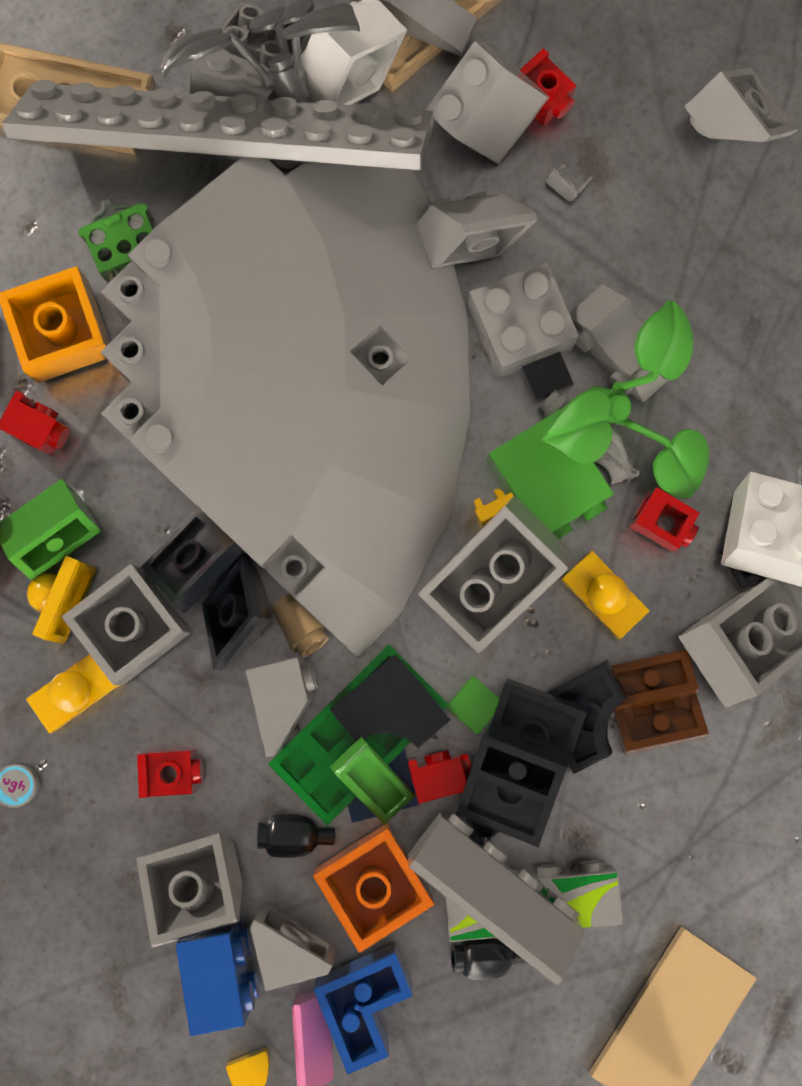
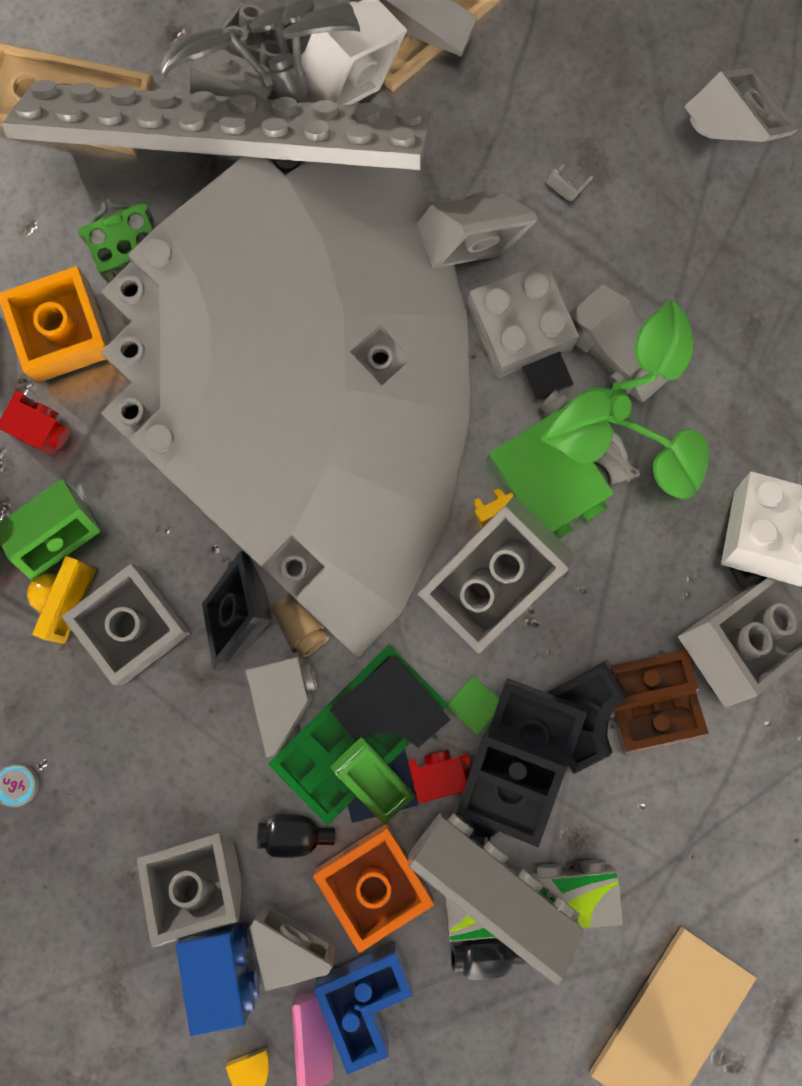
(70, 694): yellow tile -> none
(150, 772): red brick -> none
(191, 559): black tile -> none
(487, 102): light grey slope -> none
(561, 87): red brick -> none
(605, 595): yellow tile -> none
(681, 516): red brick -> none

